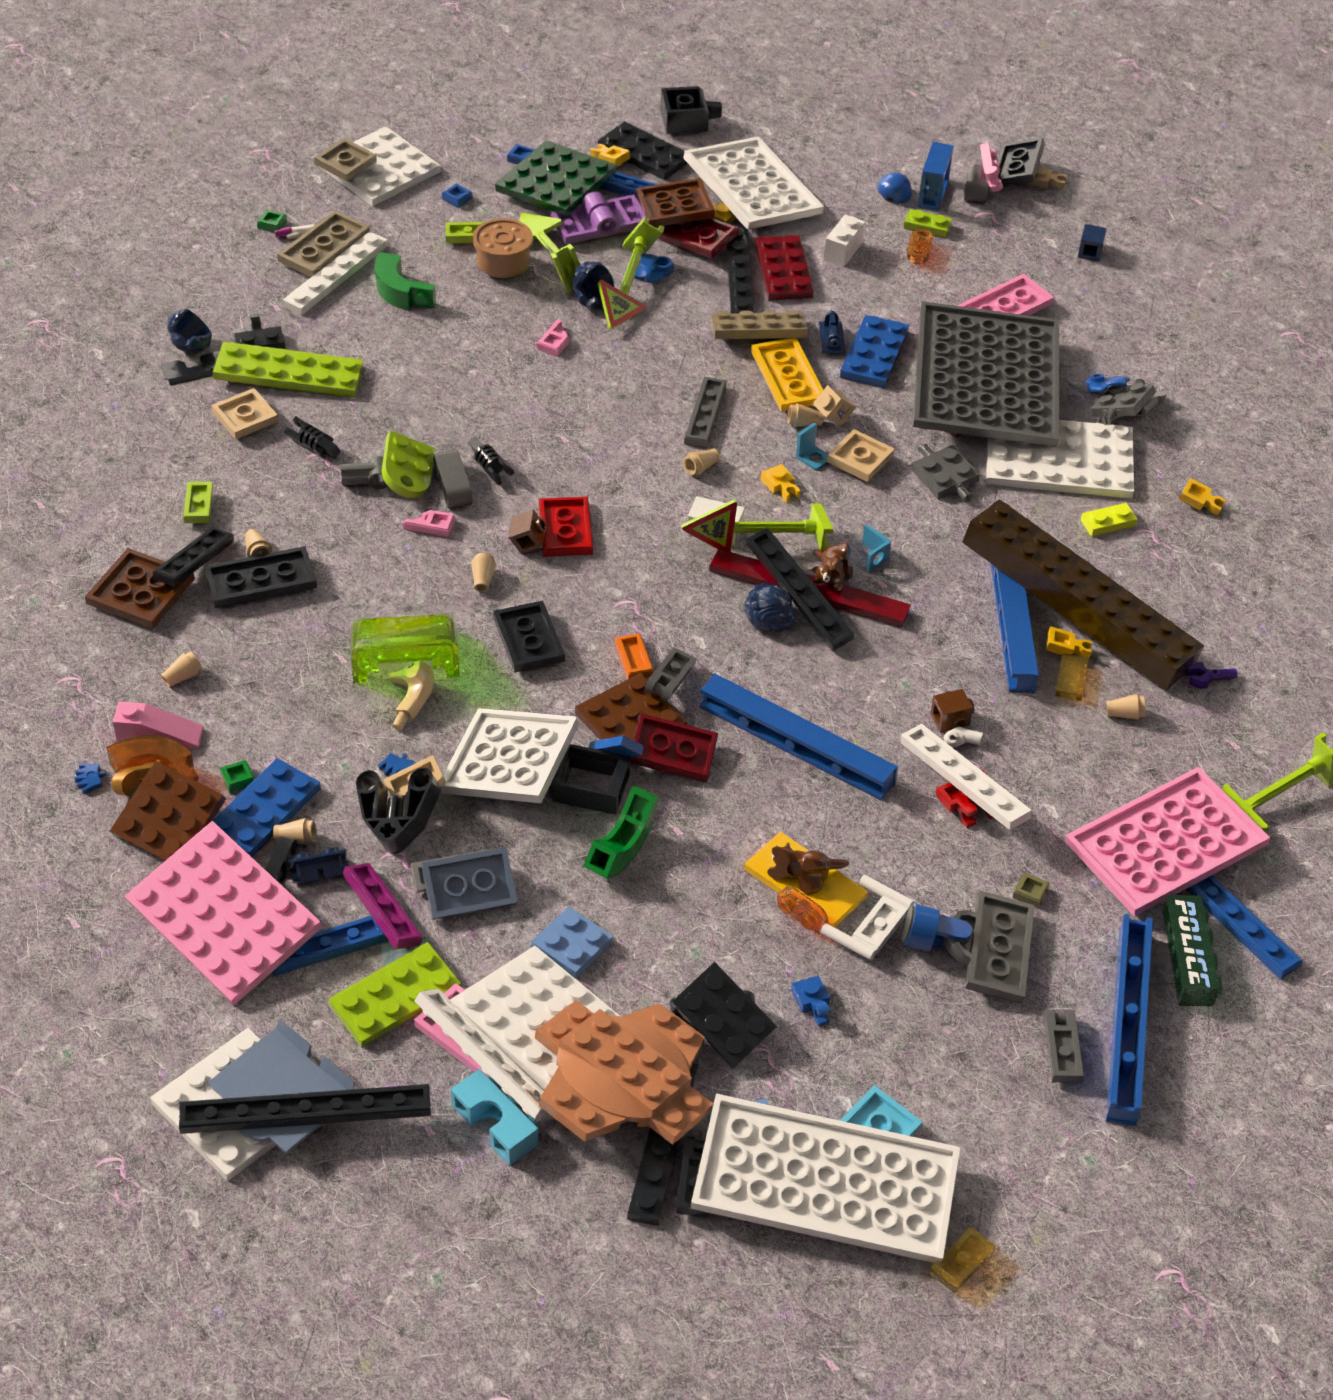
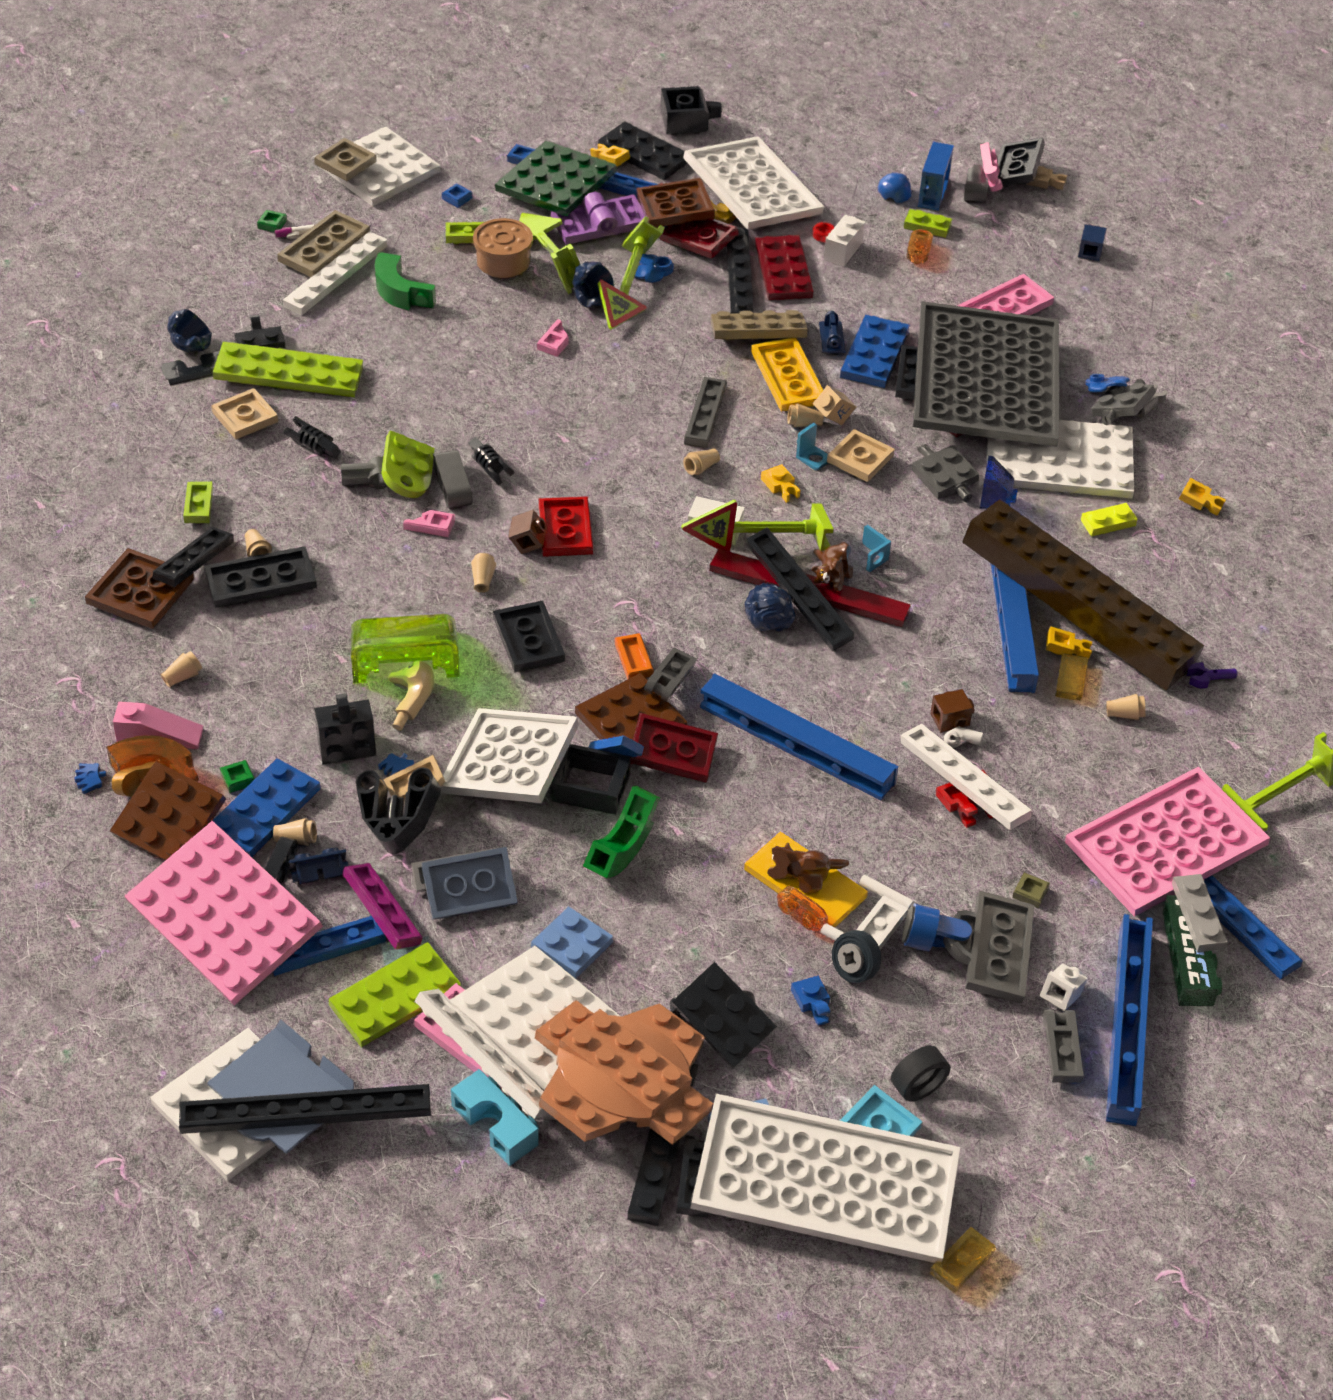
(345, 730): none -> black hinge
(822, 230): none -> red tile
(856, 956): none -> black wheel
(907, 373): none -> black plate
(920, 1073): none -> black tyre
(997, 484): none -> clear blue slope
(1068, 979): none -> white brick
(1199, 913): none -> light grey plate

